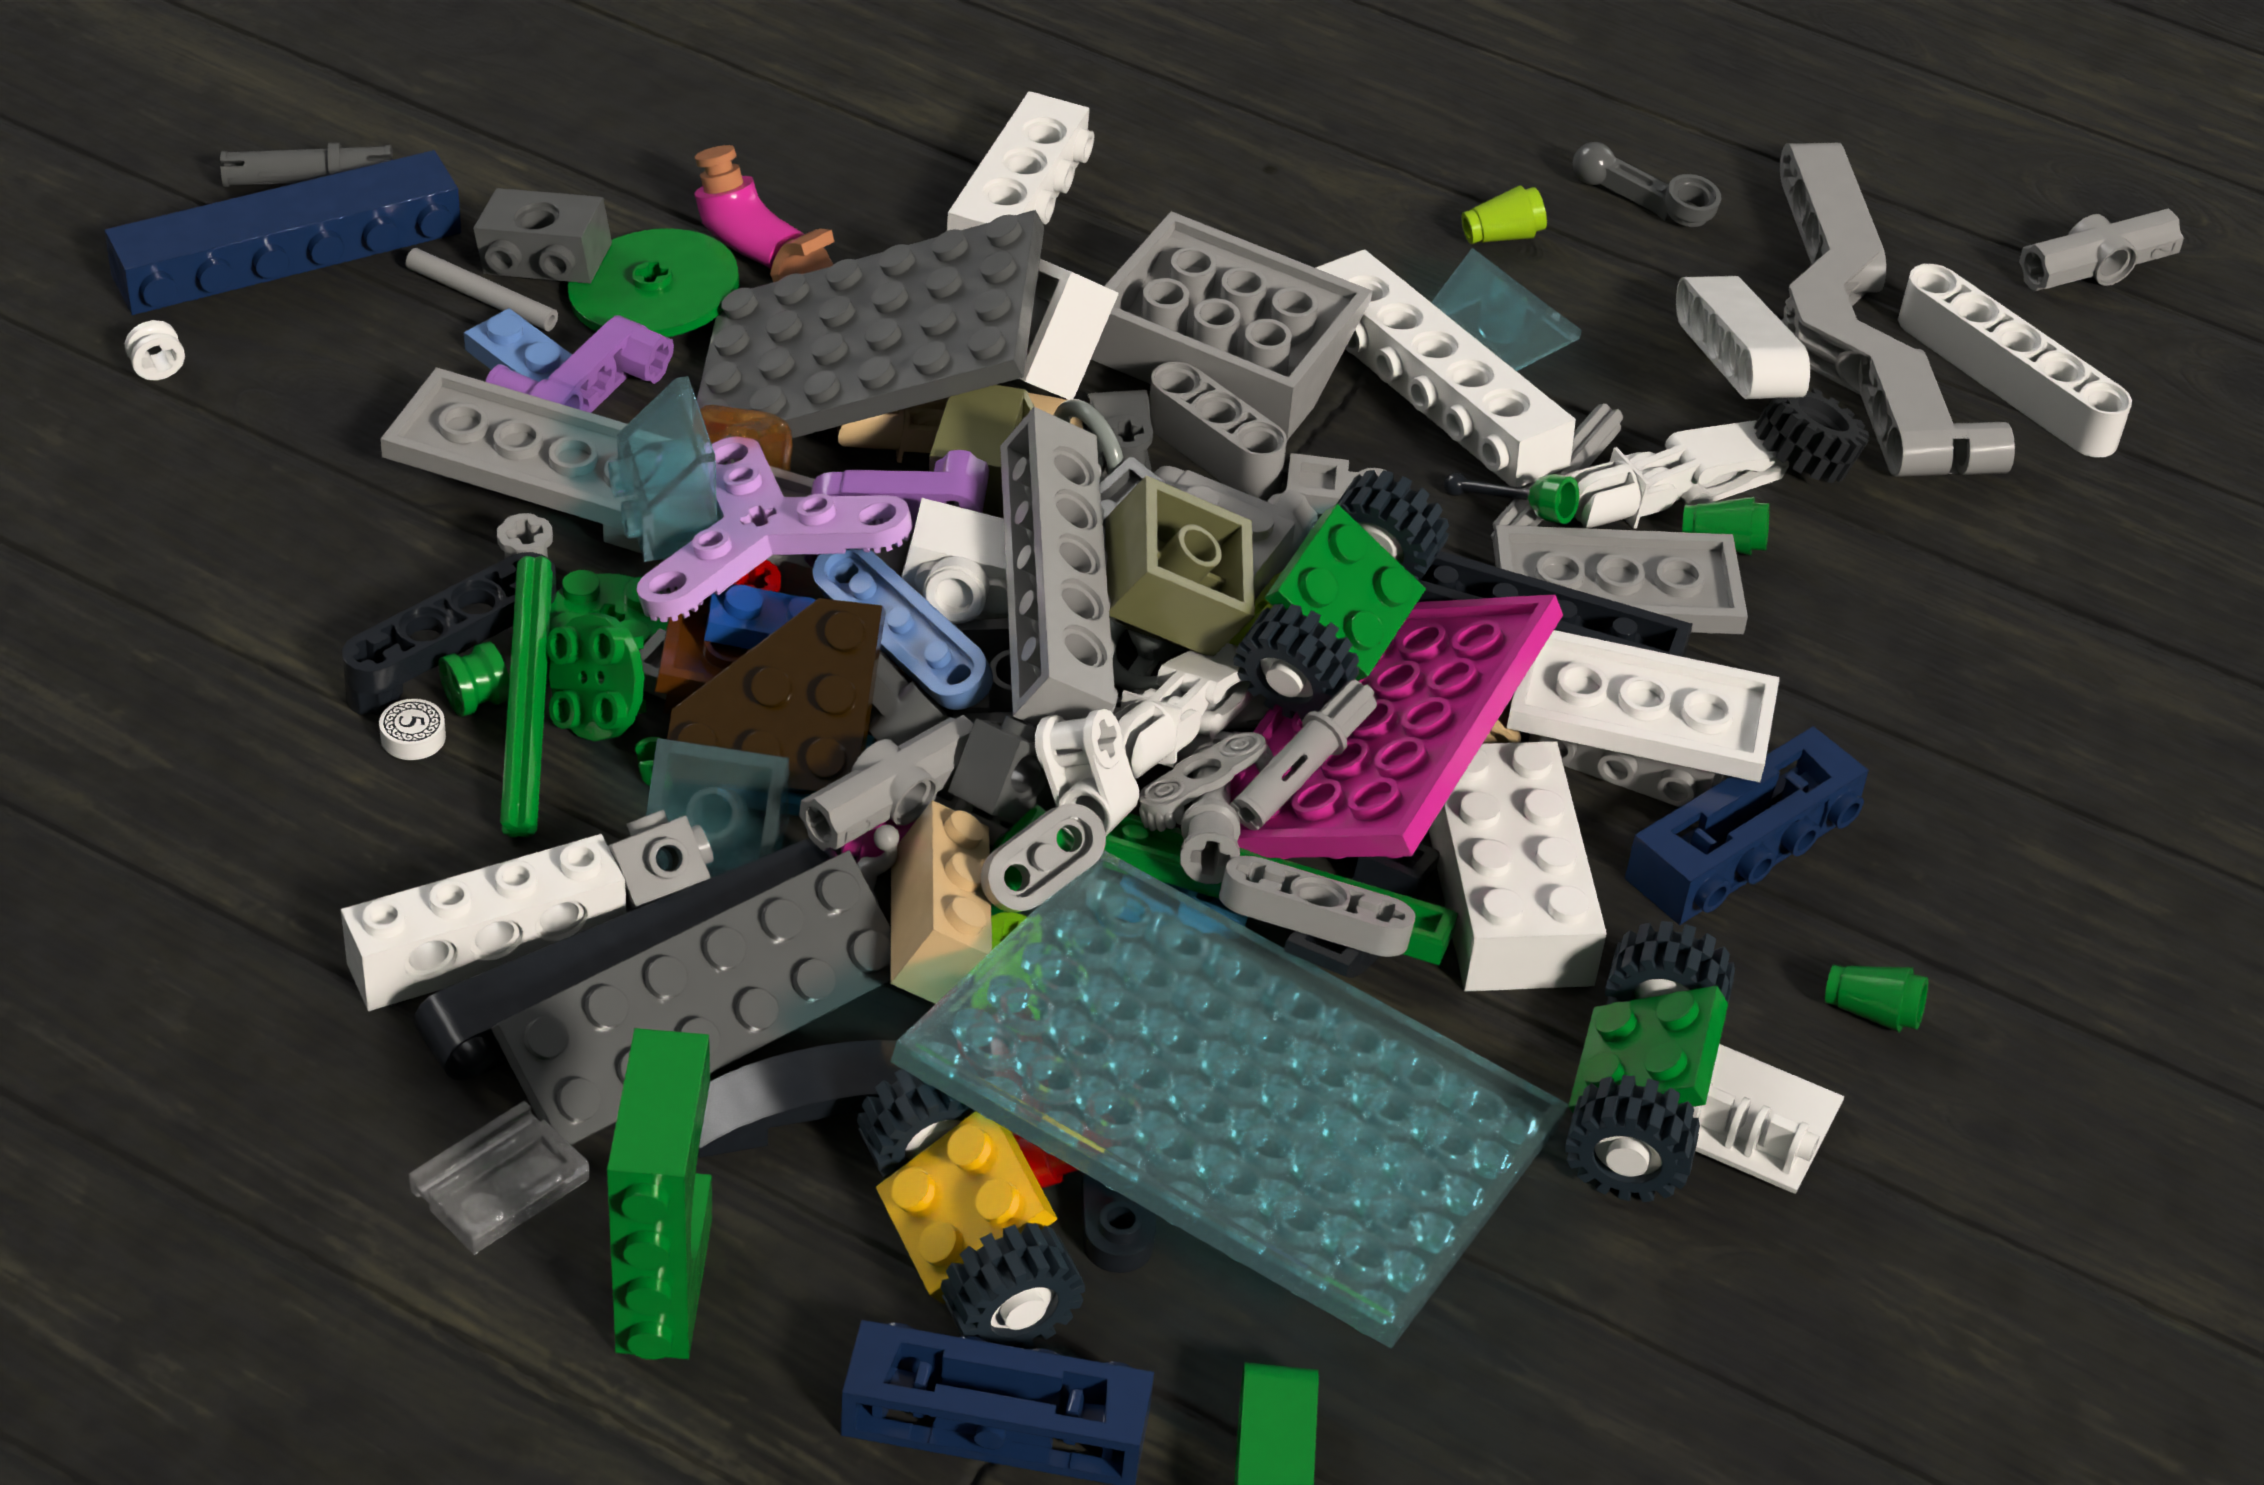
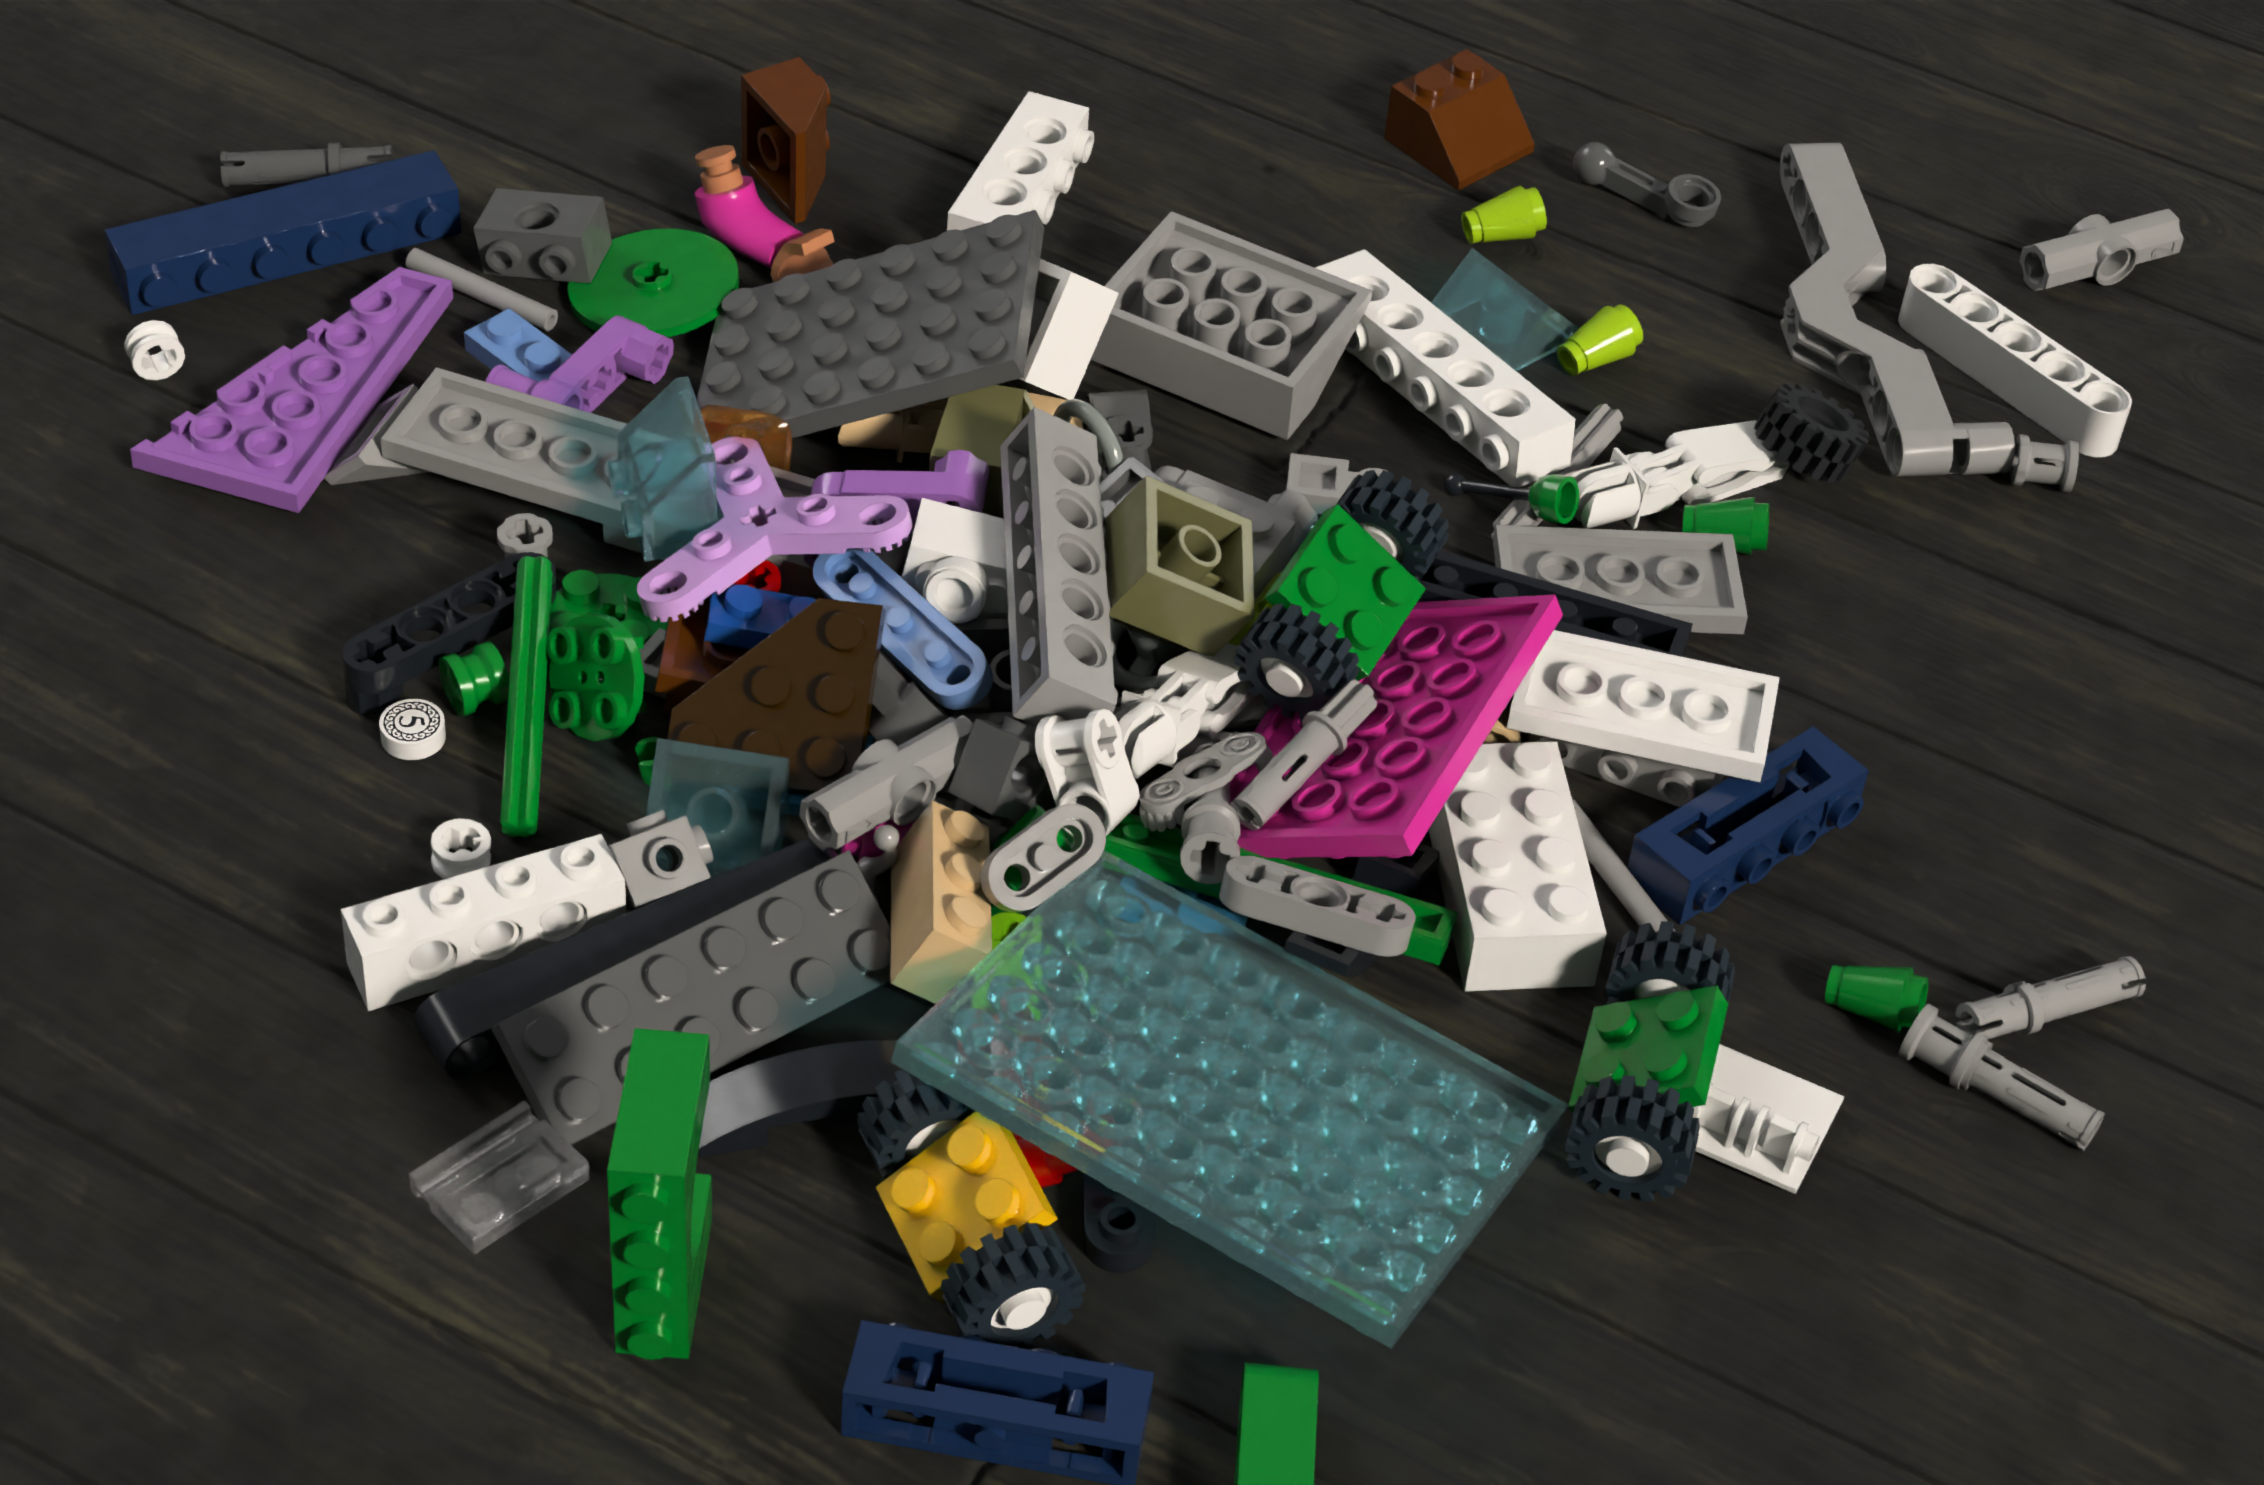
(301, 407): none -> medium lavender wing
(363, 455): none -> light grey slope
(459, 835): none -> white bush
(786, 133): none -> reddish brown slope
(1217, 429): light grey beam -> none
(1458, 120): none -> reddish brown slope
(1601, 340): none -> lime cone
(1617, 875): none -> light grey piece
(1743, 337): white beam -> none
(1973, 1063): none -> light grey pin
(2027, 1007): none -> light grey pin
(2063, 456): none -> light grey bush

